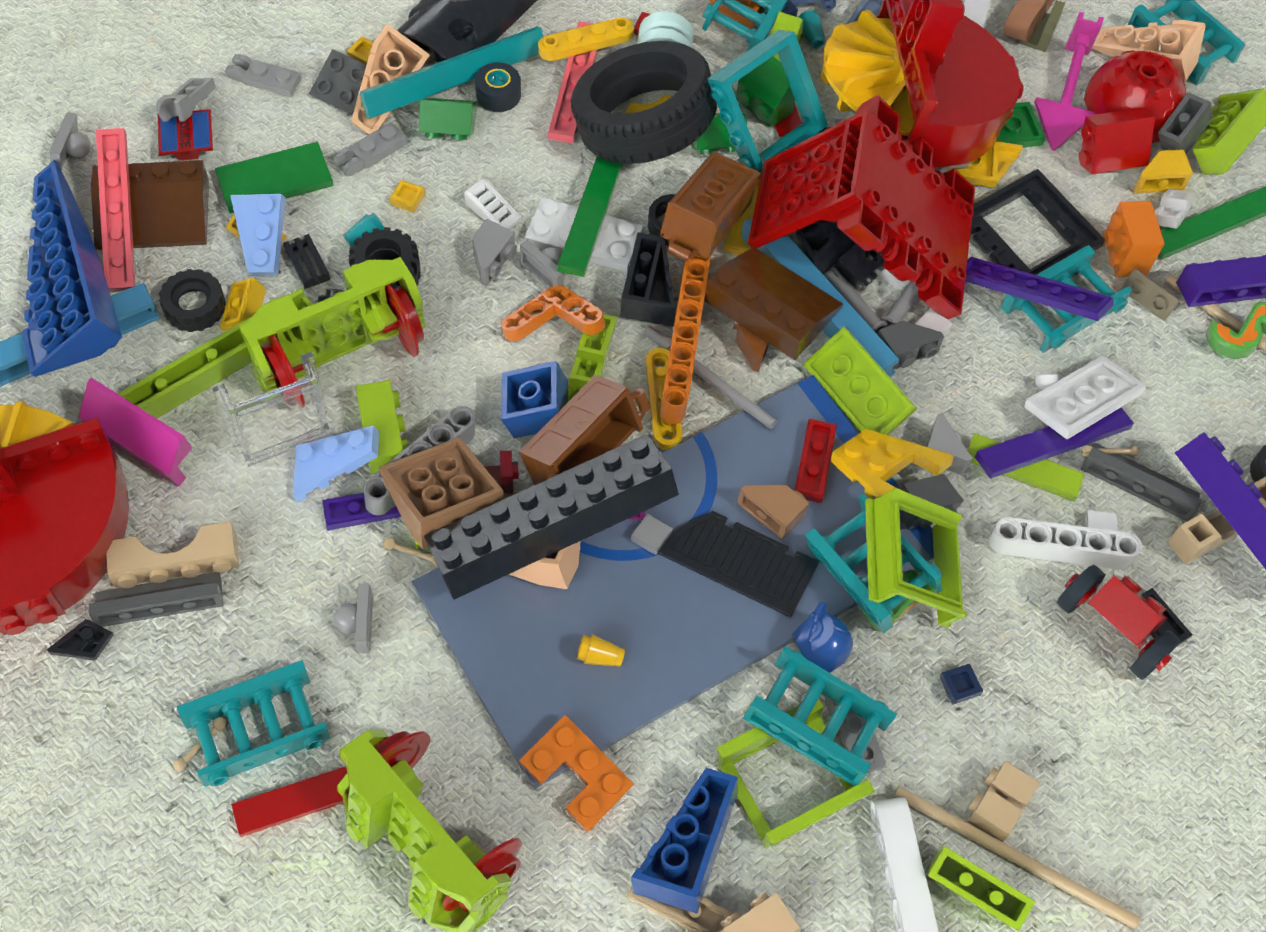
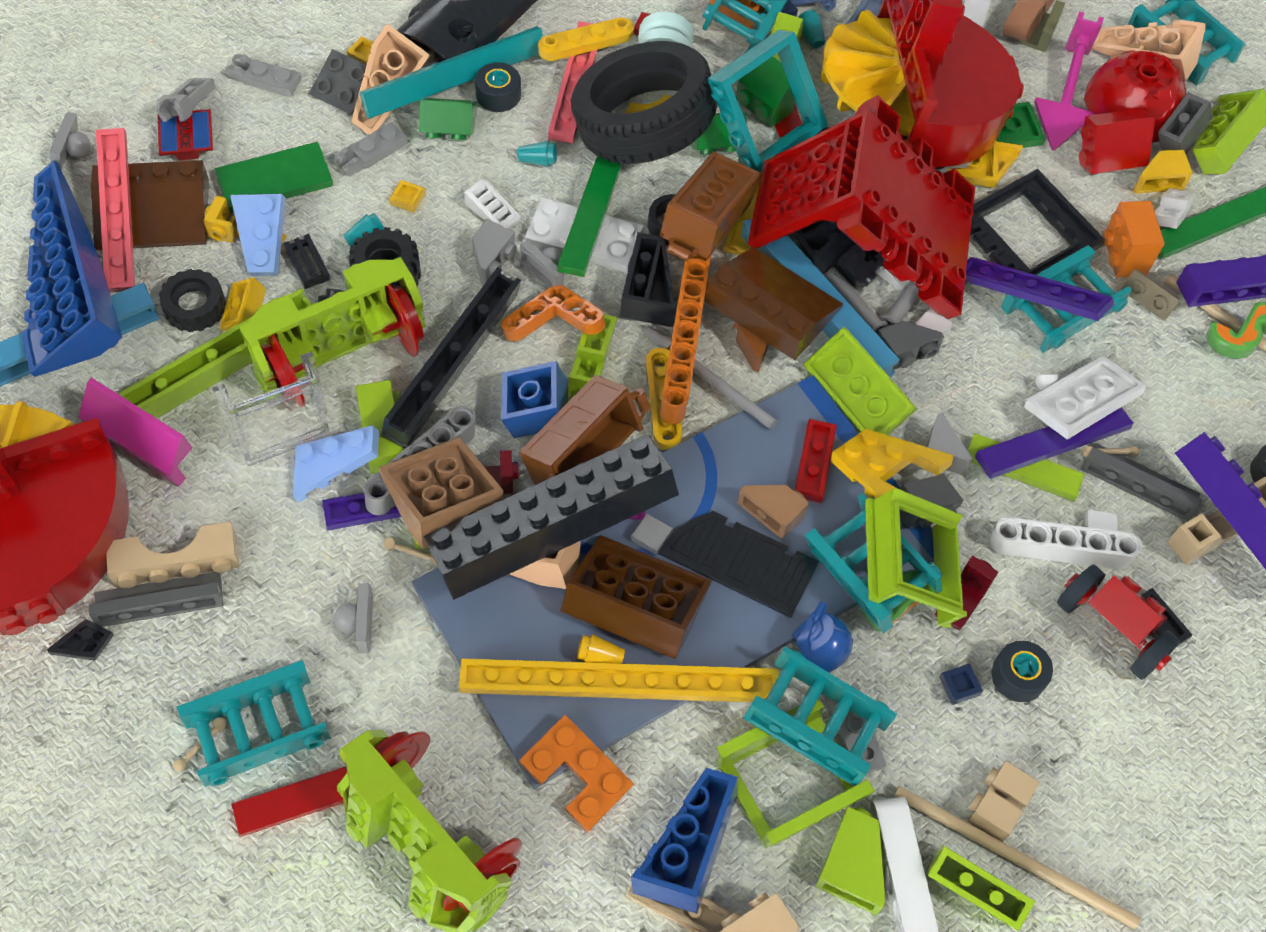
(217, 221): none -> yellow bracket
(449, 359): none -> black tile
(539, 153): none -> teal cone
(615, 680): none -> yellow plate
(635, 596): none -> reddish brown slope
(855, 862): none -> lime slope
(975, 582): none -> dark red bracket
(1029, 662): none -> black wheel

